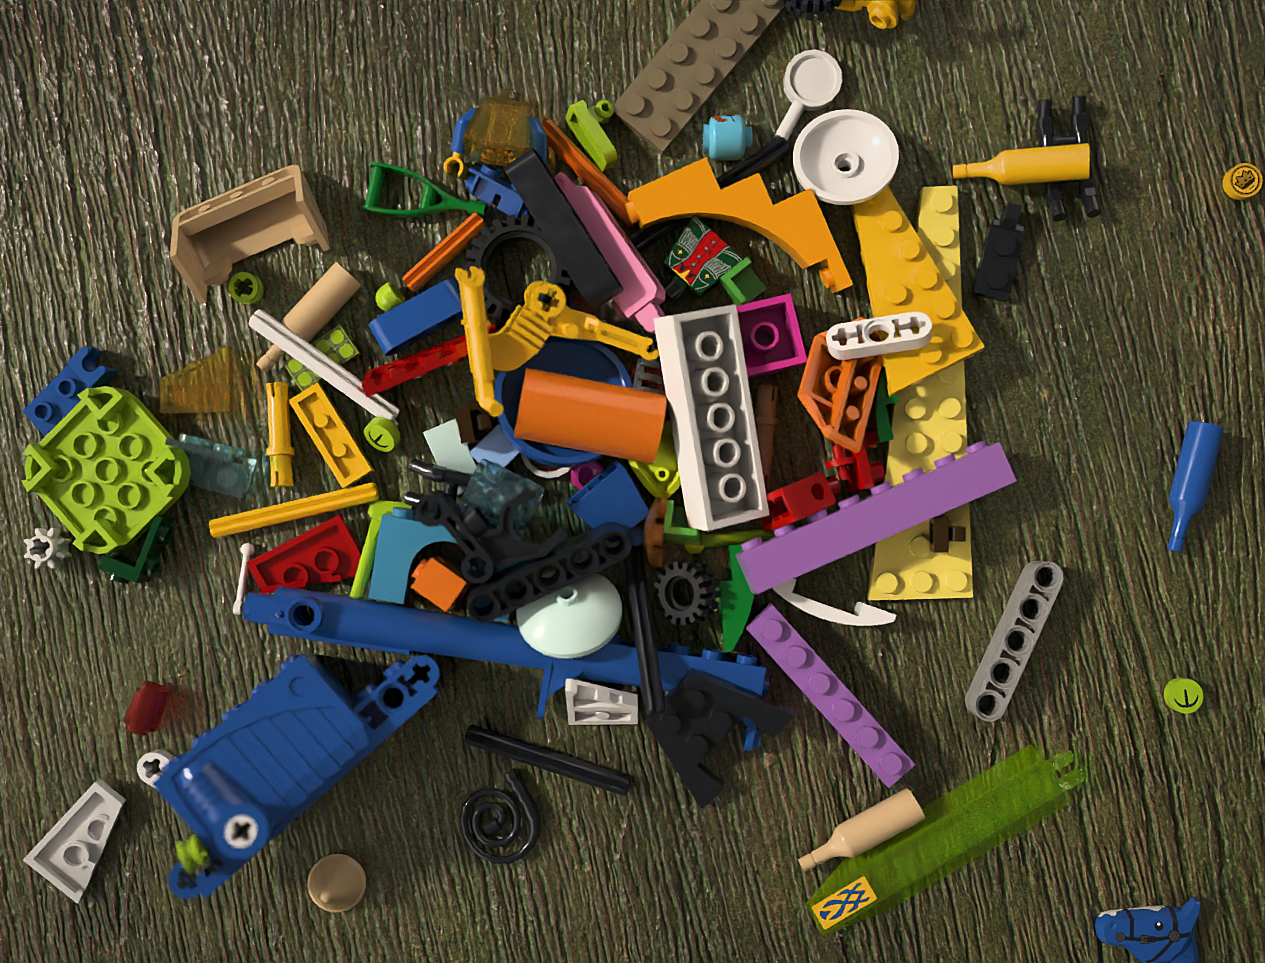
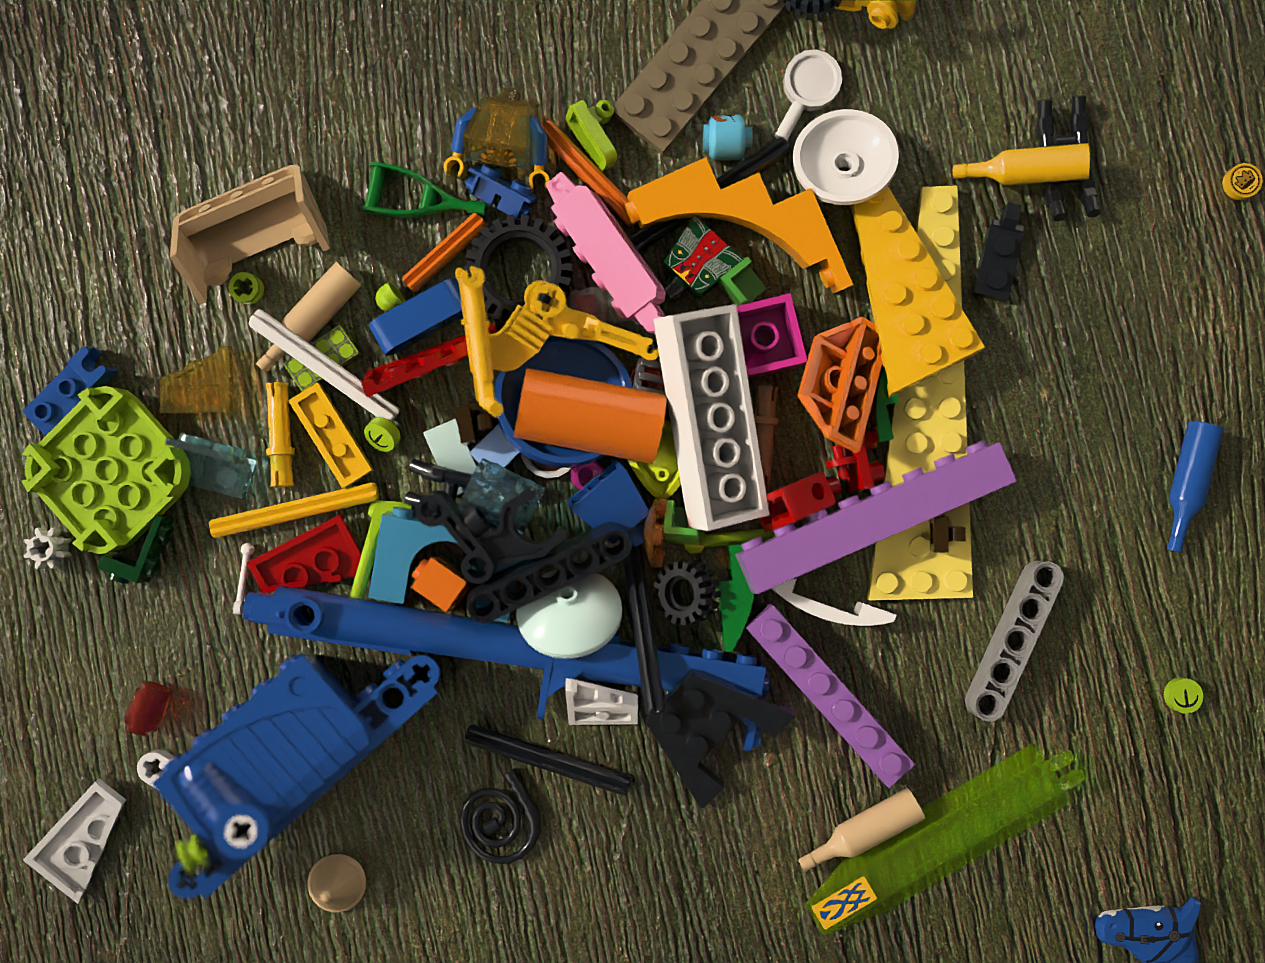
(563, 229): black beam -> none
(887, 323): white beam -> none

